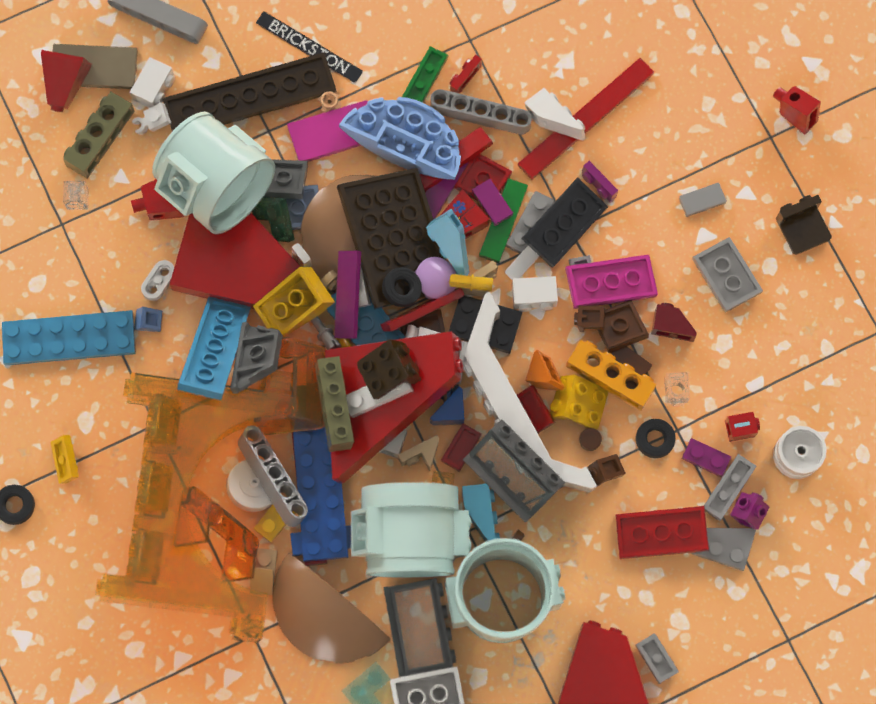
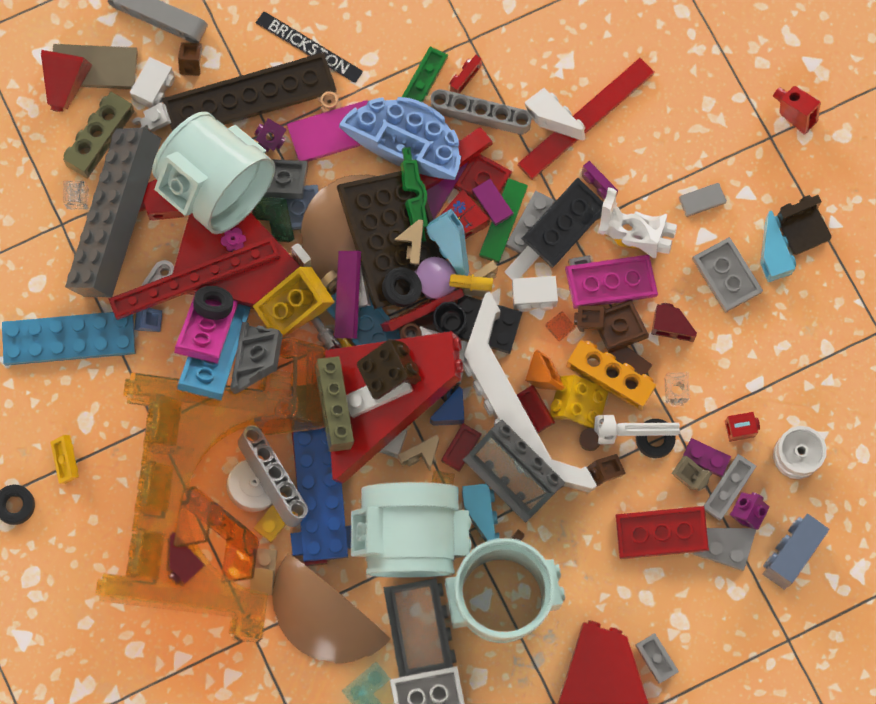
(113, 212): none -> dark grey brick
(181, 562): none -> dark red slope
(190, 58): none -> reddish brown bracket
(194, 278): none -> red tile
(204, 337): none -> dark pink tile
(215, 293): none -> black tyre
(233, 244): none -> dark pink plant
(278, 132): none -> magenta brick
(410, 328): none -> reddish brown plate
(412, 183): none -> green piece
(414, 236): none -> tan slope
(450, 317): none -> black hair
(560, 326): none -> clear orange tile
(610, 429): none -> white piece
(646, 230): none -> white hips
(691, 474): none -> dark tan bracket
(775, 255): none -> medium azure slope
(794, 550): none -> sand blue brick

